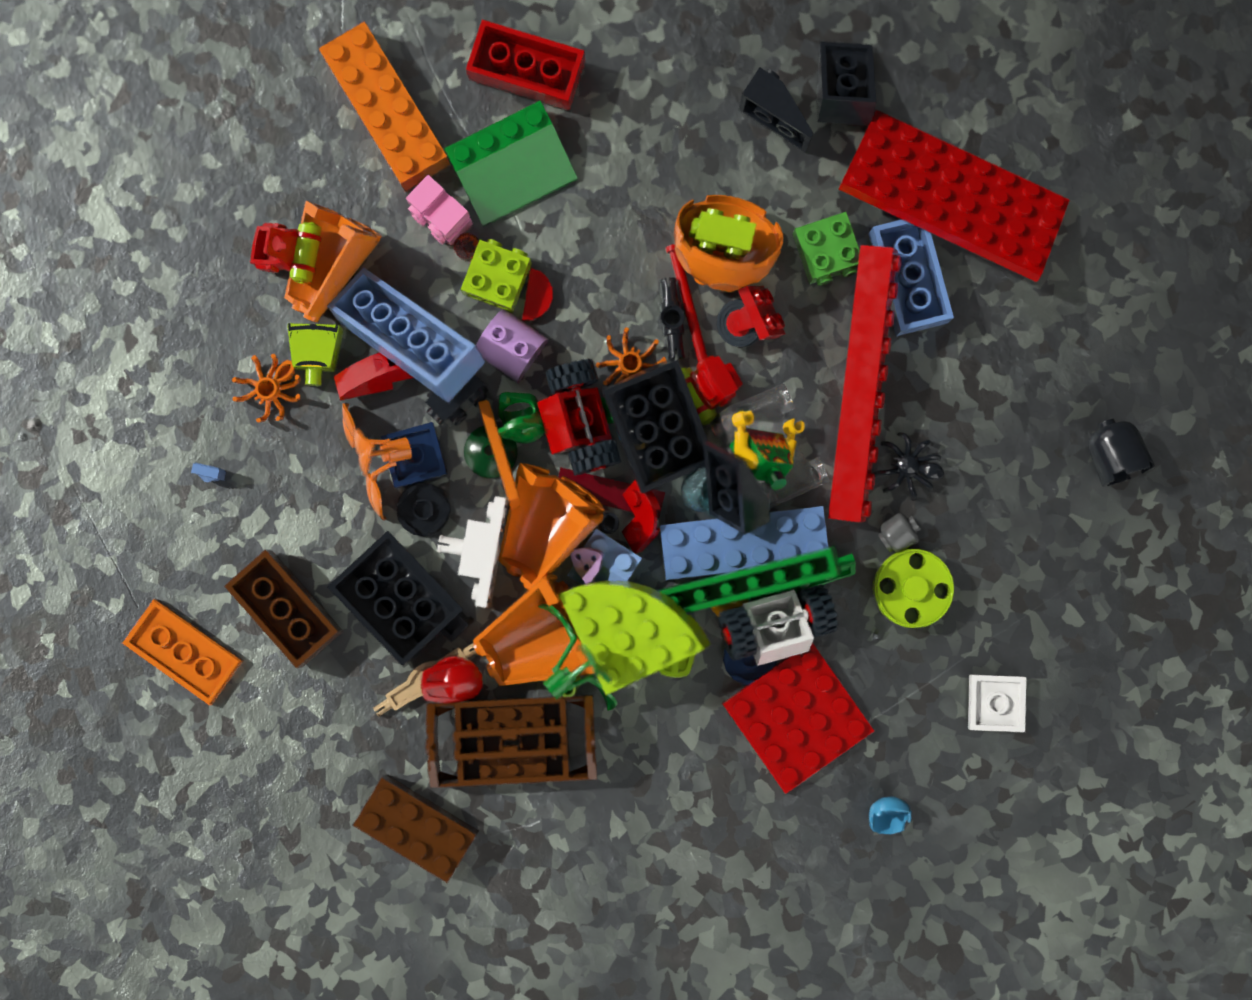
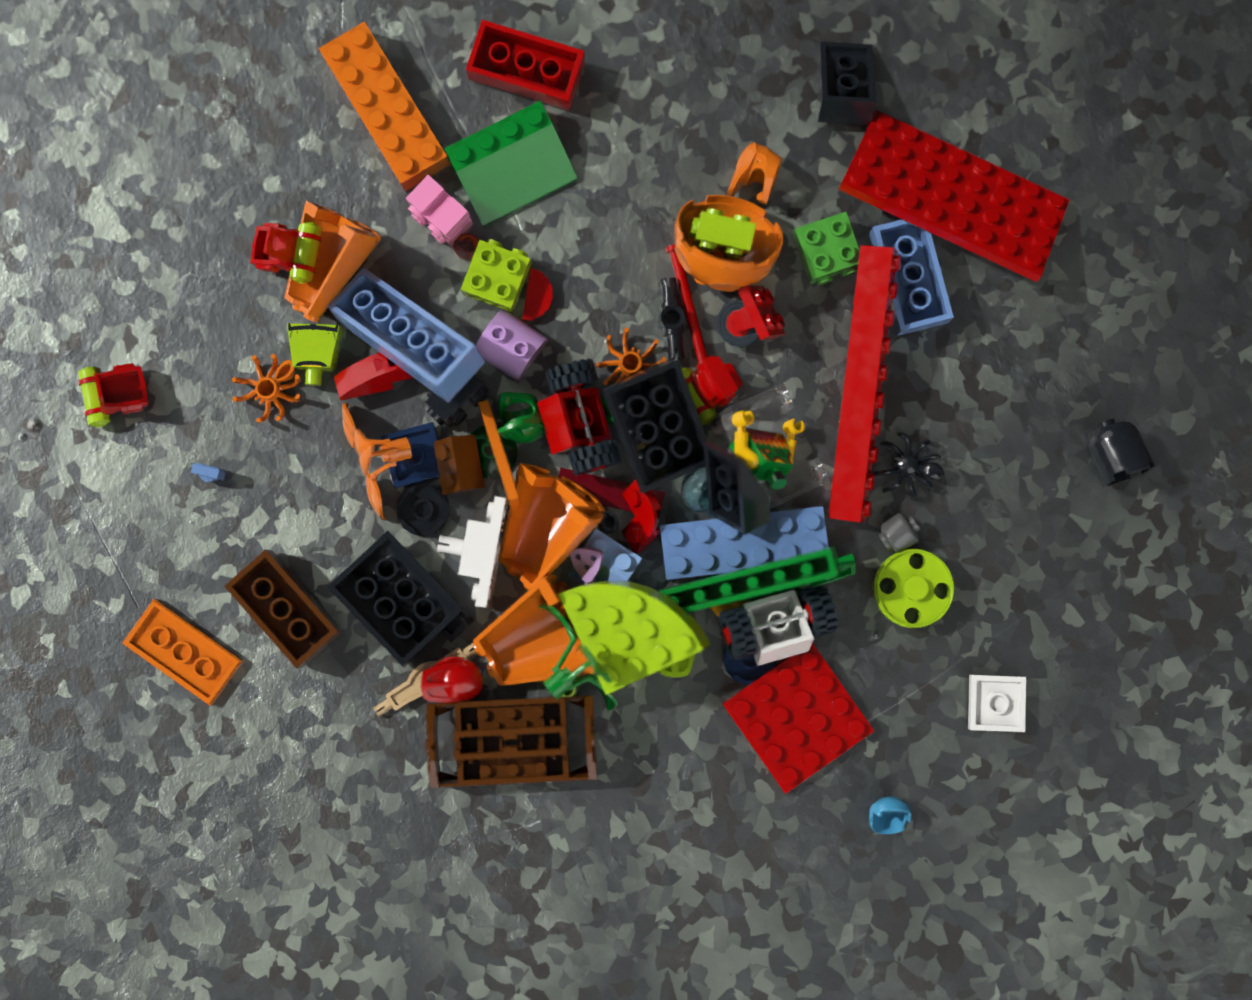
(112, 392): none -> red piece
(415, 828): reddish brown brick -> none
(459, 464): none -> reddish brown brick
(758, 165): none -> orange helmet
(773, 107): black slope -> none

